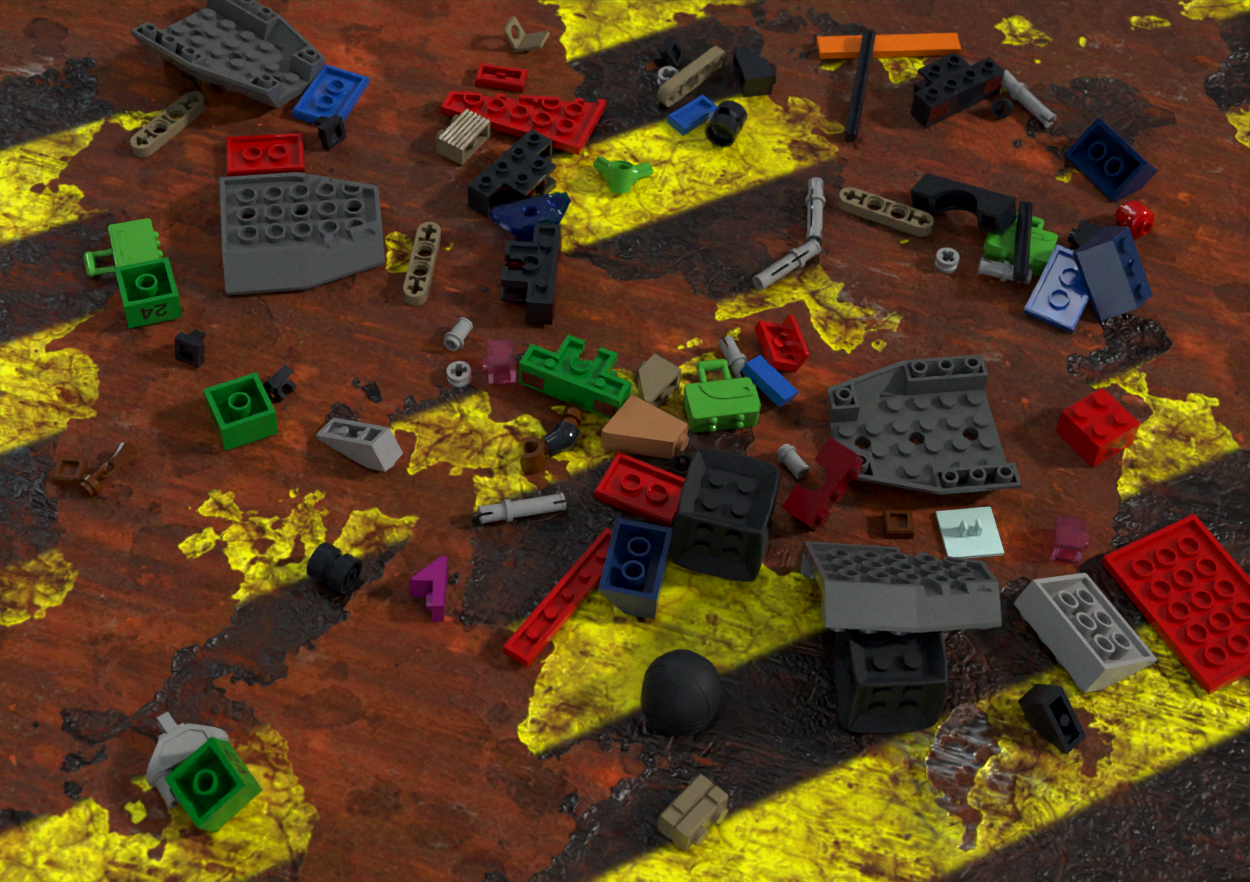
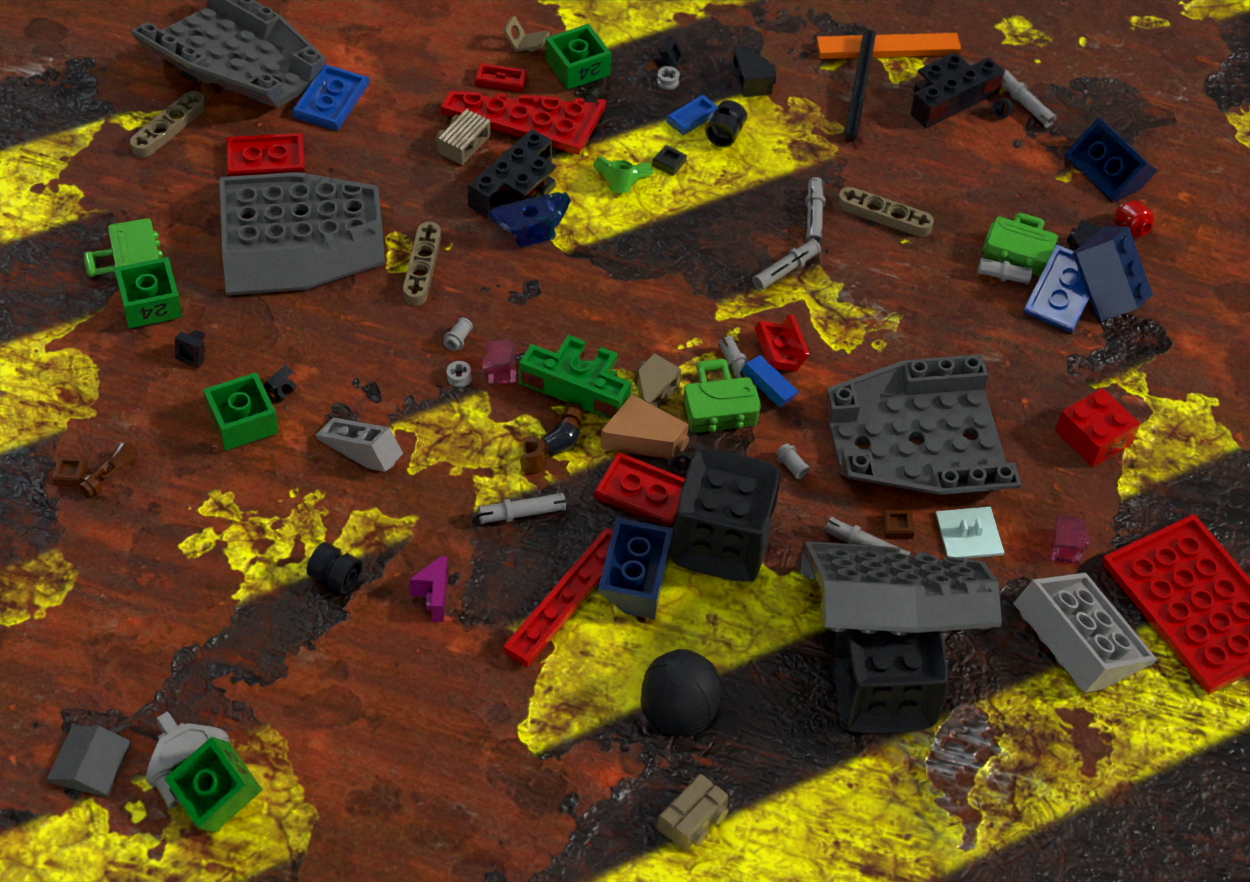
(89, 760): none -> dark grey slope
(330, 130): black tile -> none
(533, 272): black piece -> none
(578, 56): none -> green brick
(669, 160): none -> pearl dark grey tile
(691, 76): dark tan beam -> none
(814, 506): dark red arch -> none
(854, 535): none -> light grey pin
(939, 194): black arch -> none
(946, 266): light grey bush -> none
(1022, 241): black axle -> none
(1052, 716): black slope -> none

